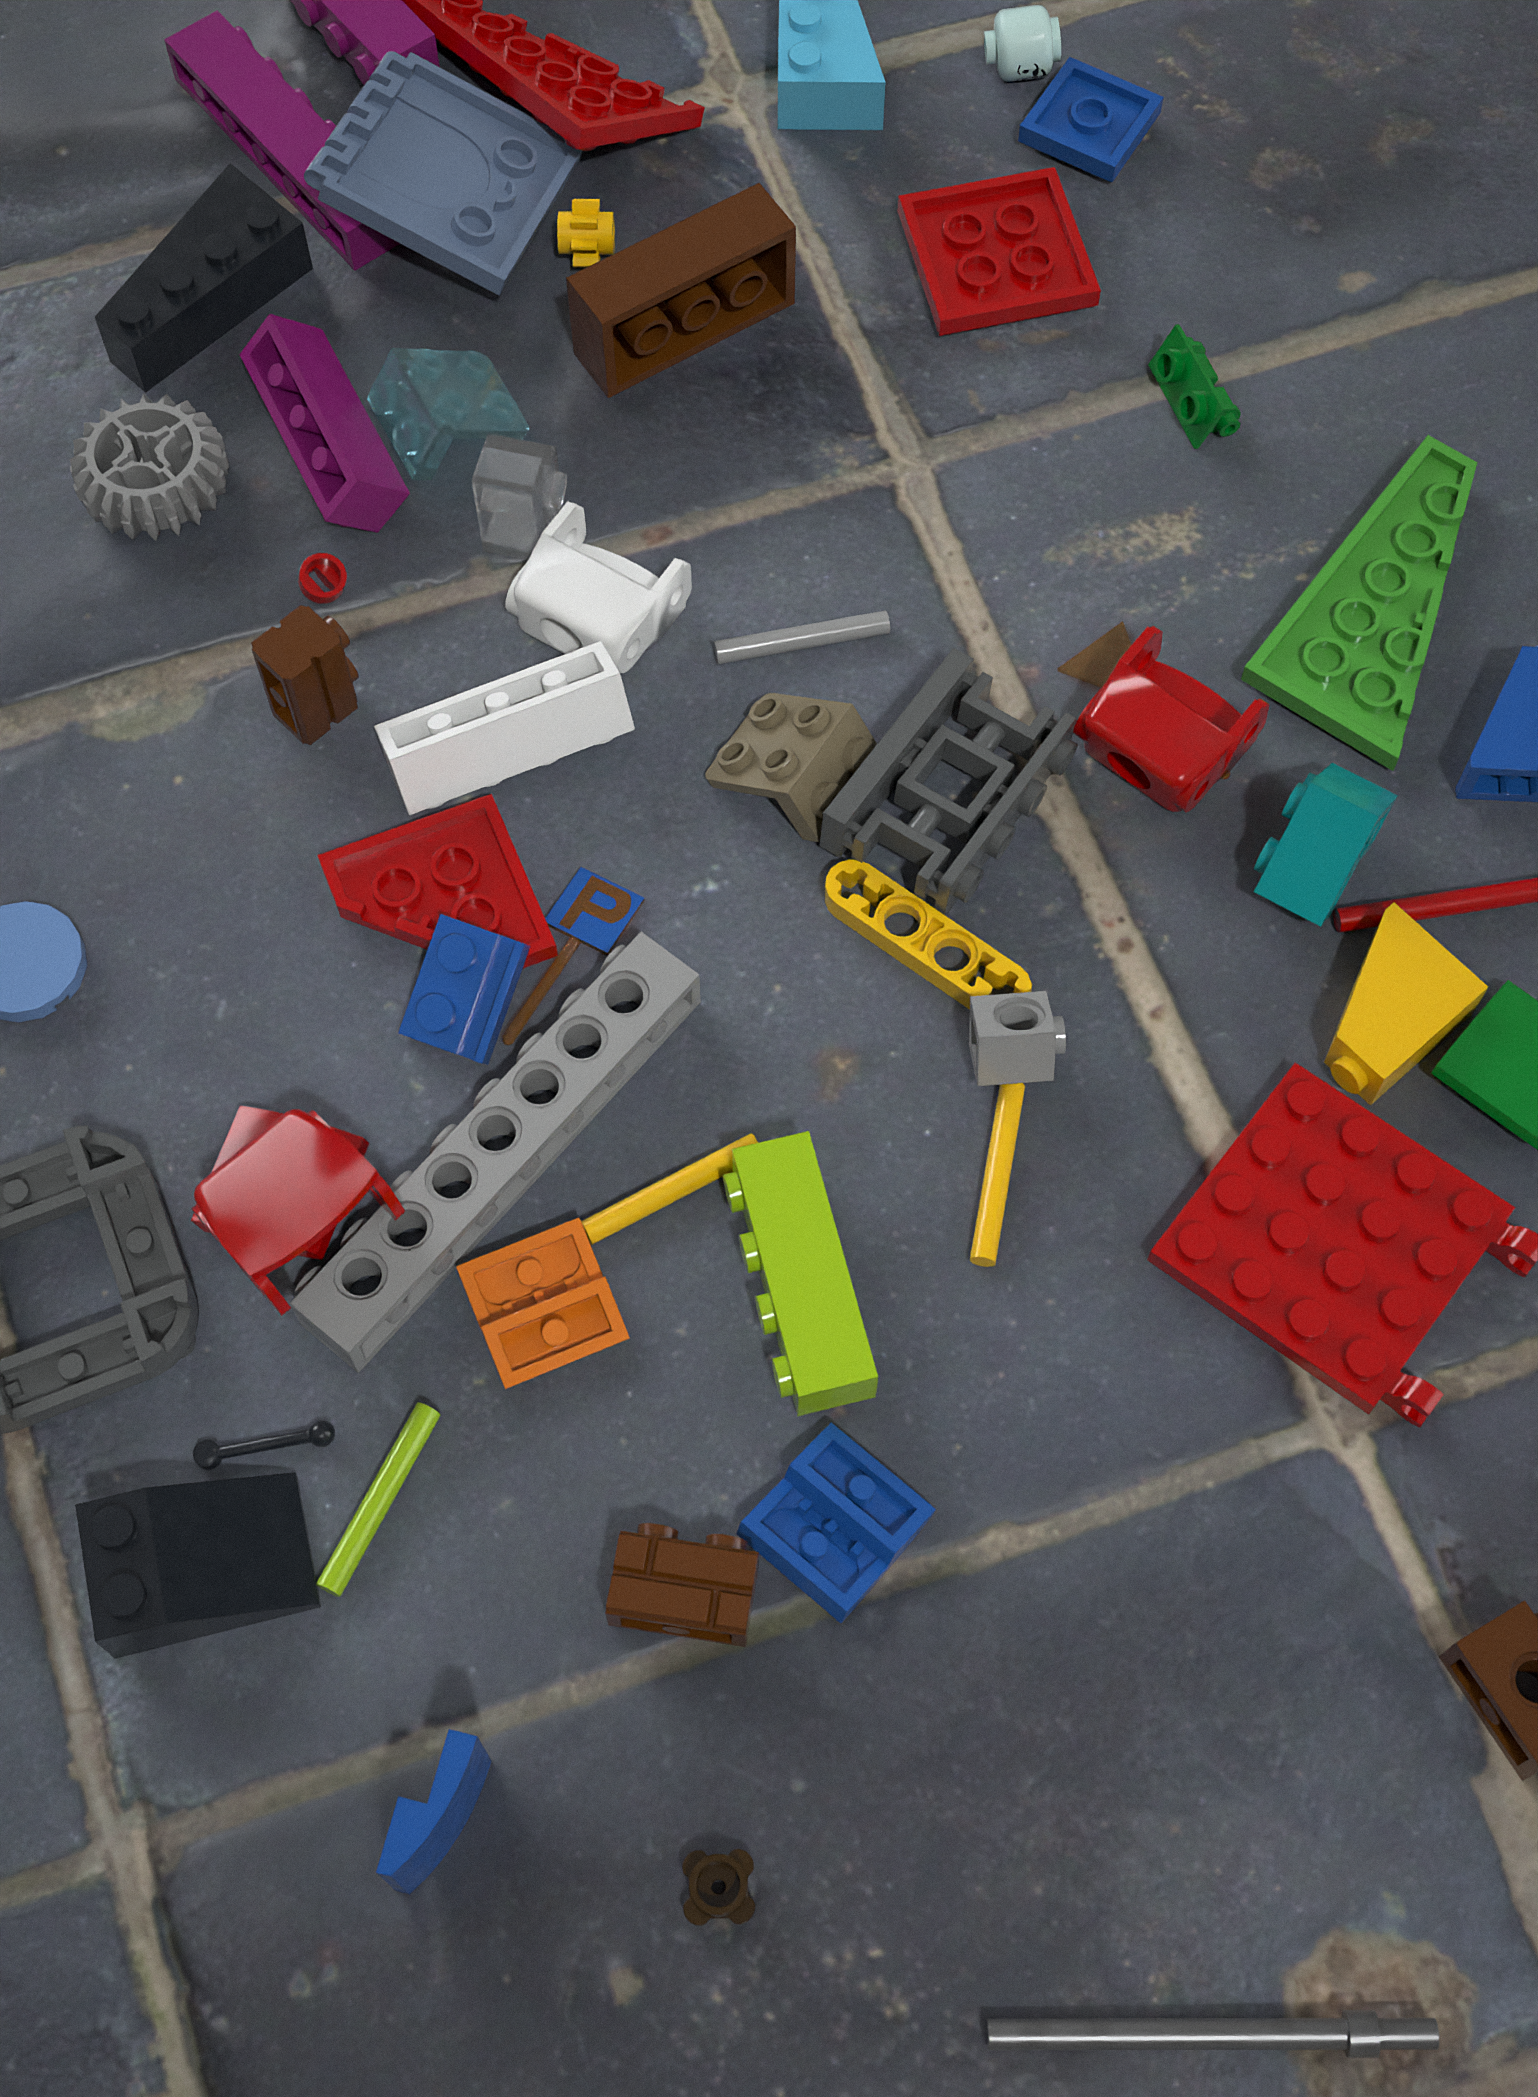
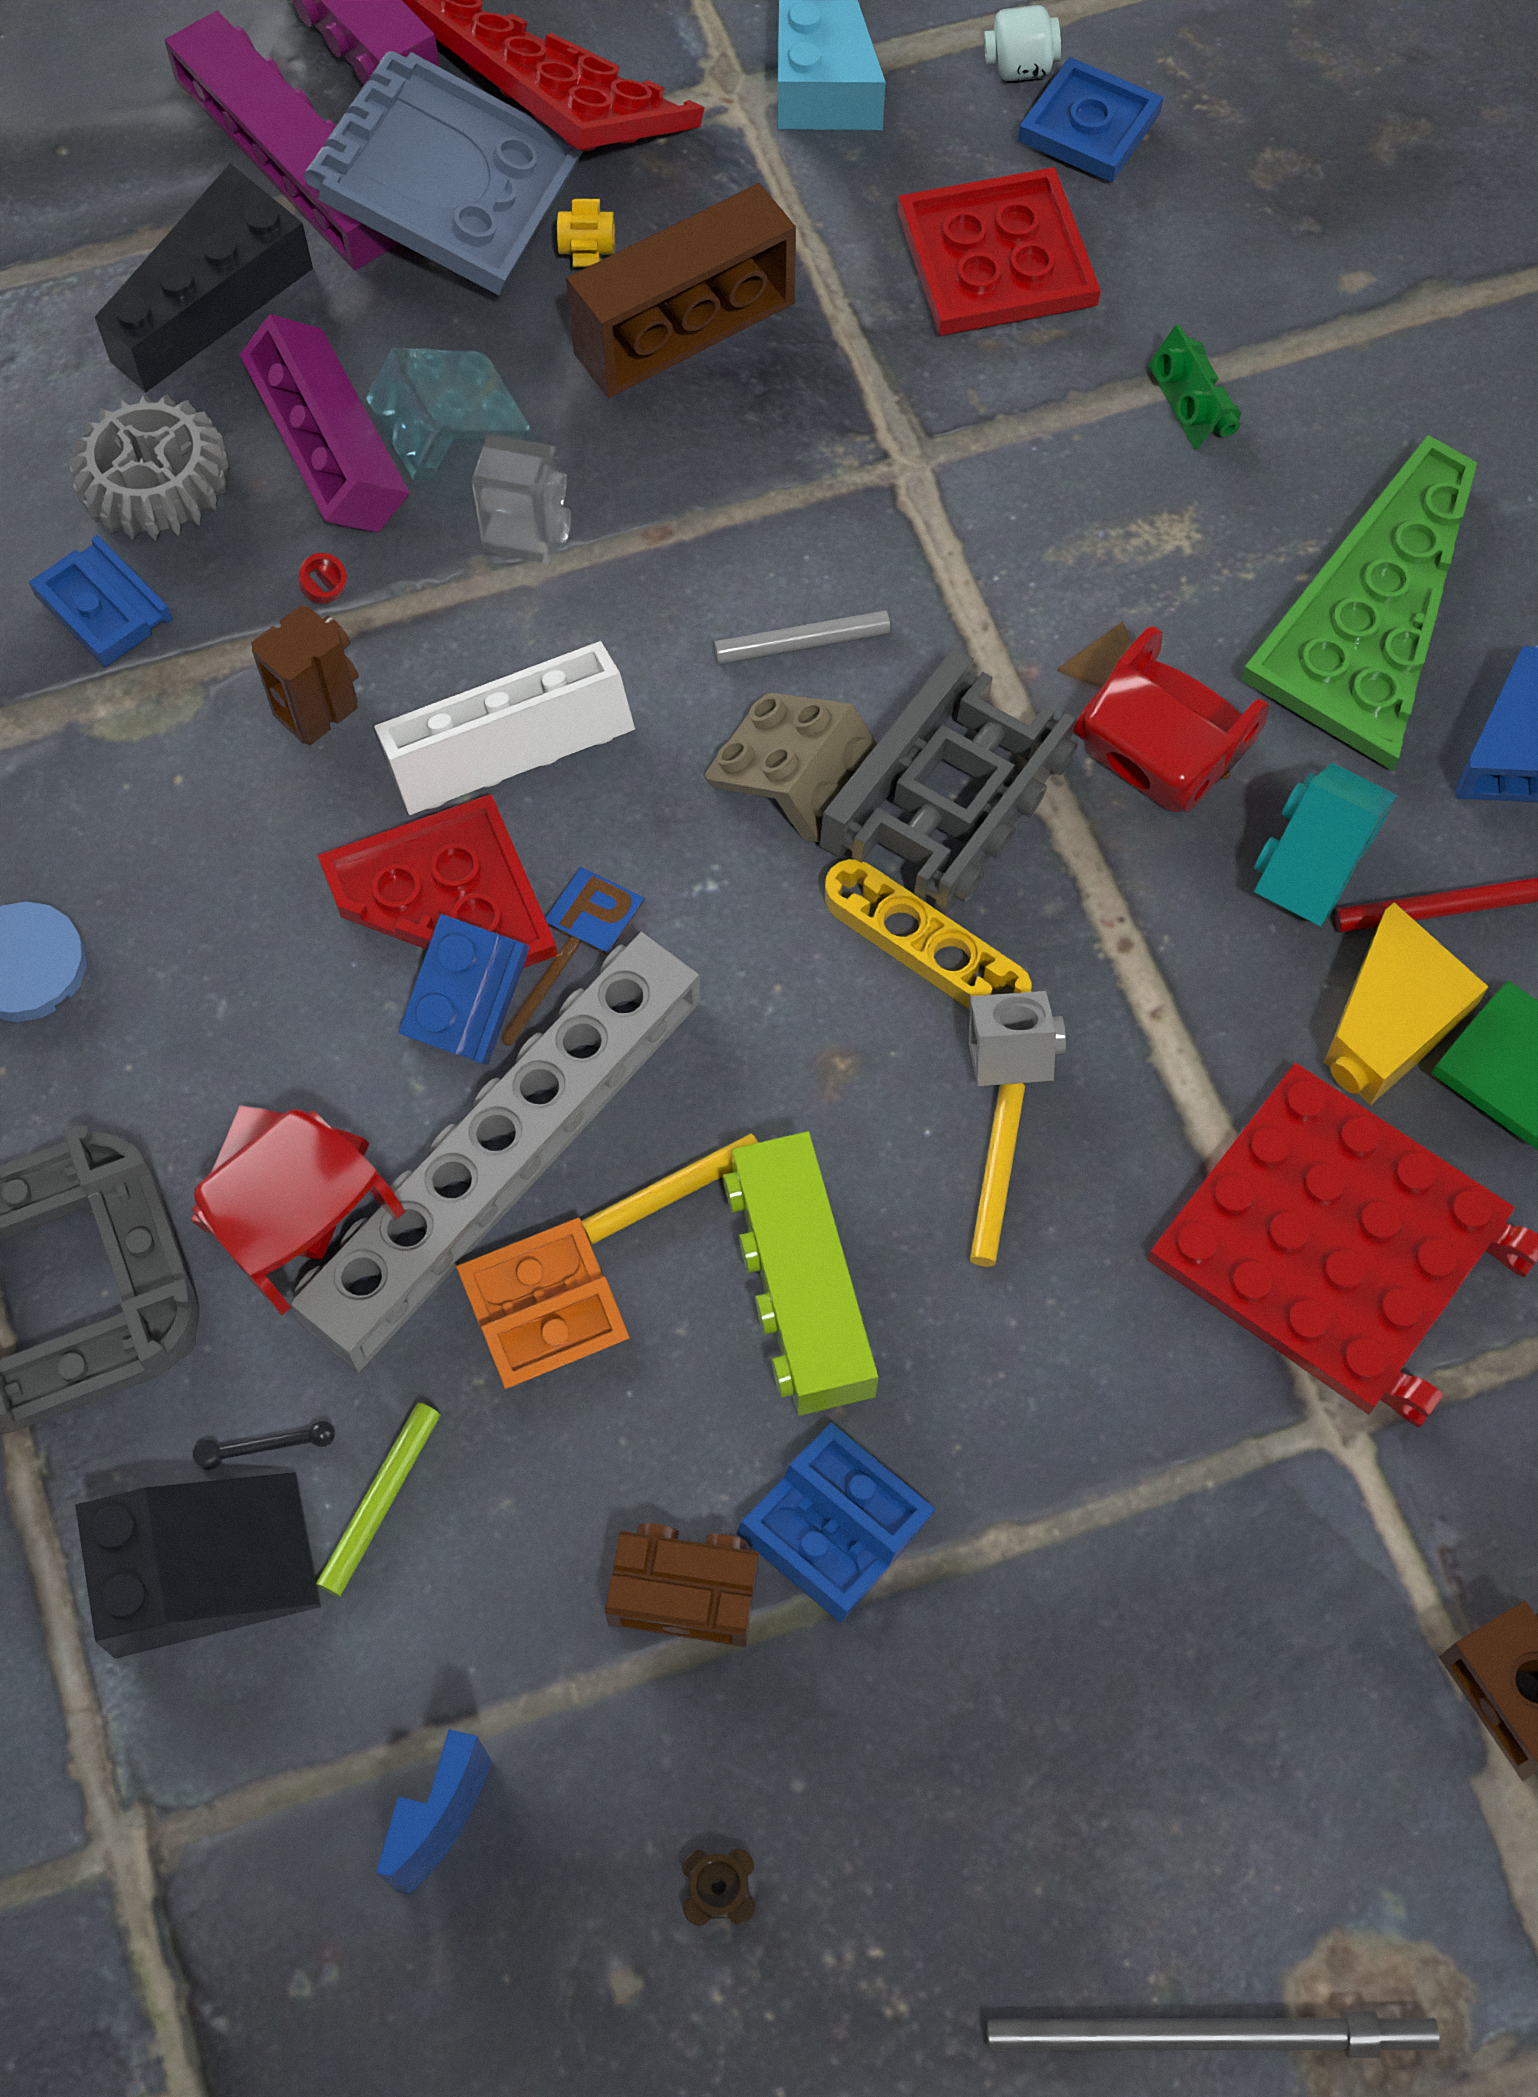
(100, 601): none -> blue plate
(588, 595): white piece -> none

